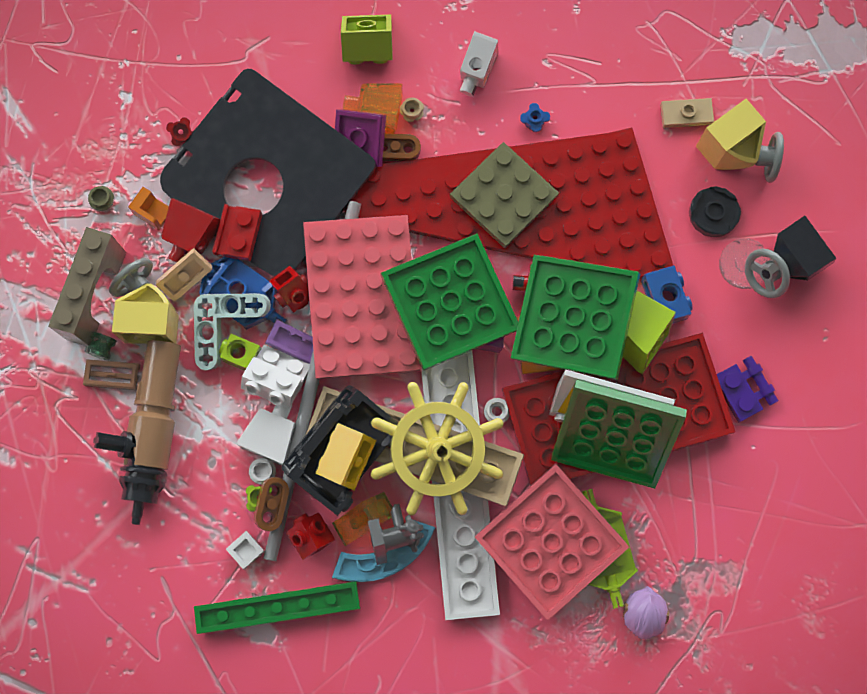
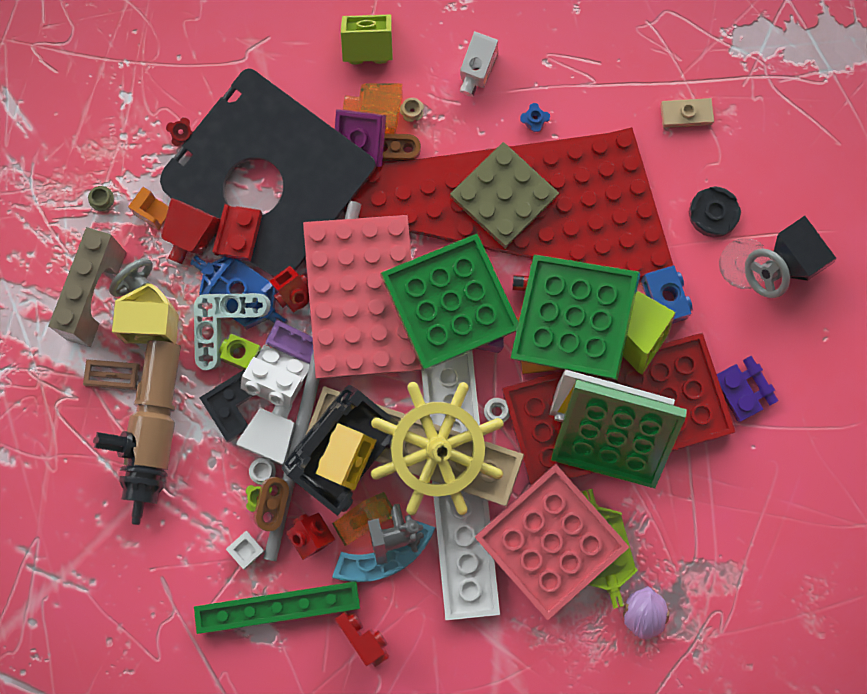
(100, 346): clear green wheel -> none
(183, 275): light nougat plate -> none
(223, 405): none -> black plate
(367, 645): none -> red plate
(737, 139): piece -> none

